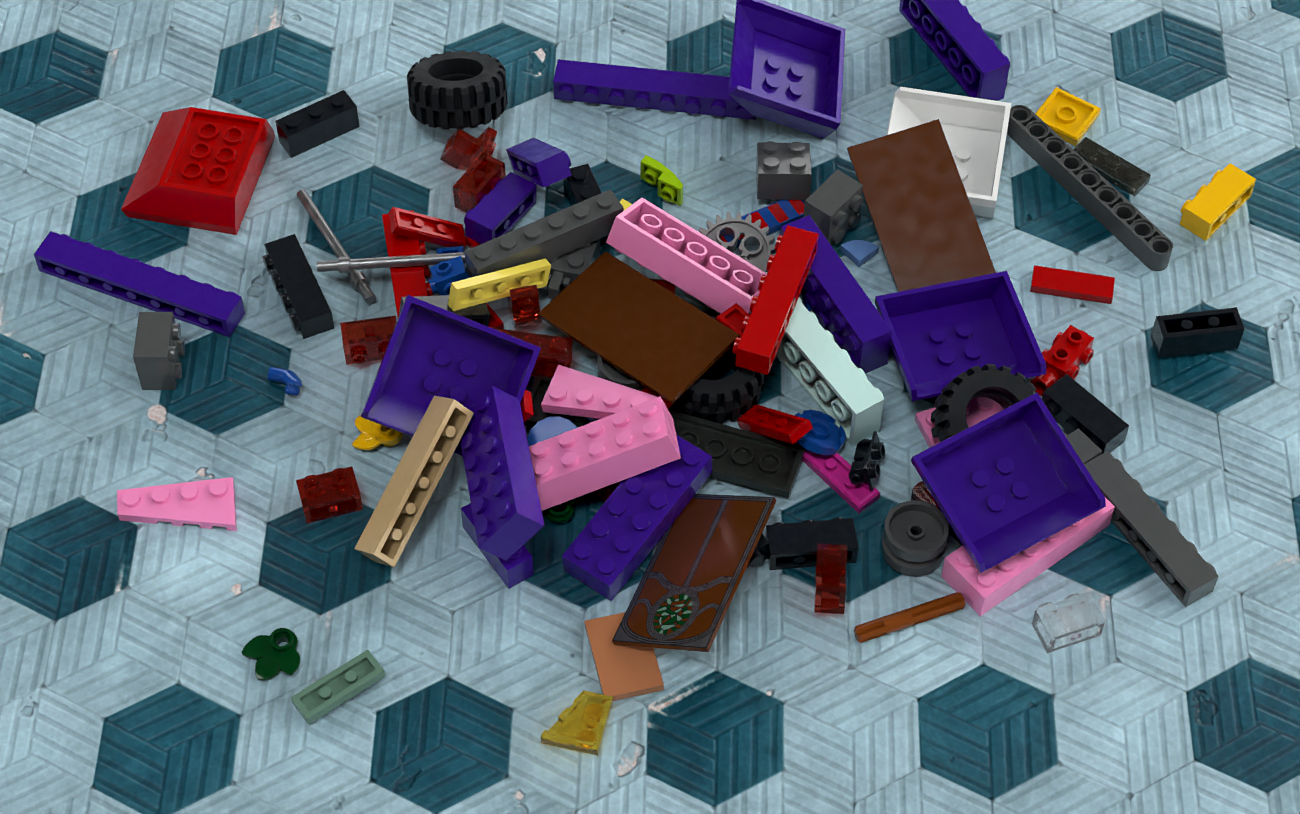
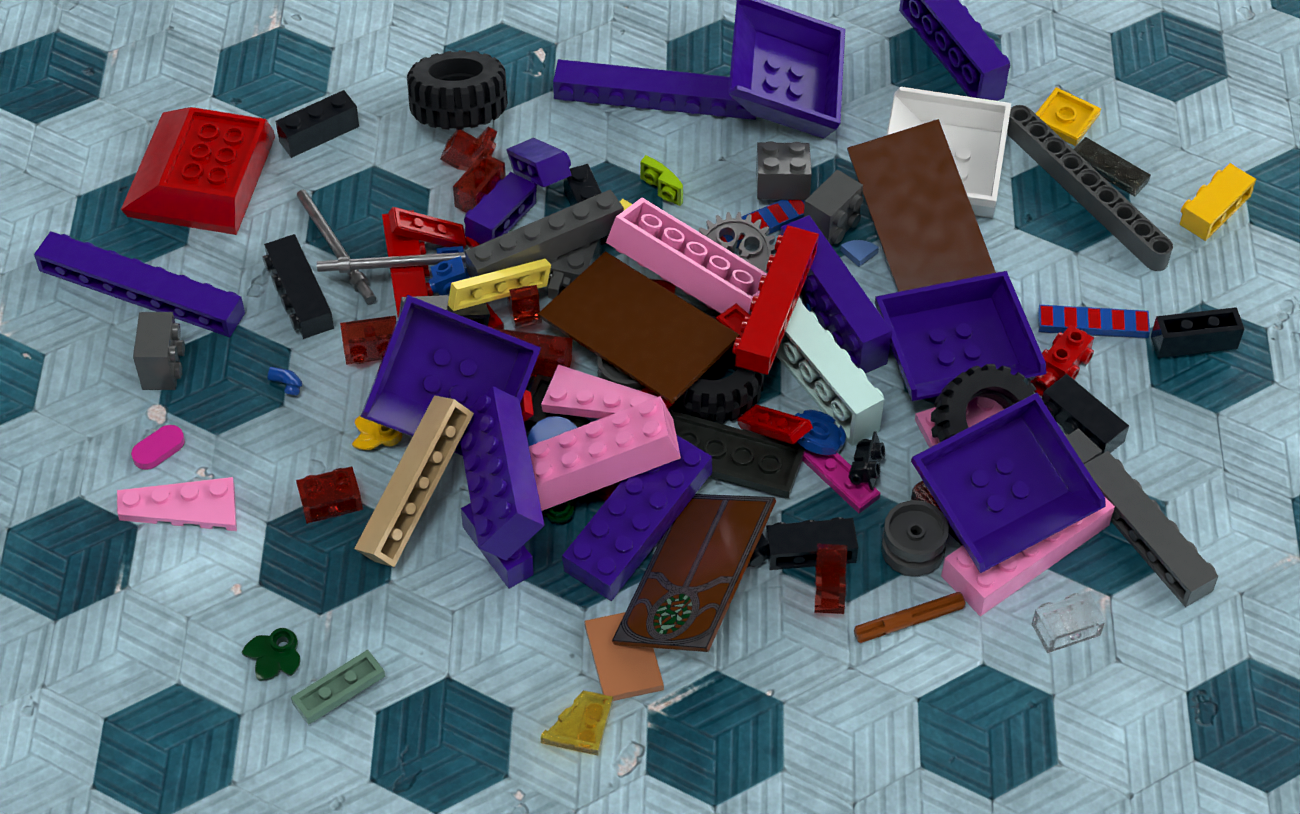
(158, 447): none -> dark pink tile
(1072, 284): red tile -> none
(1094, 320): none -> tile

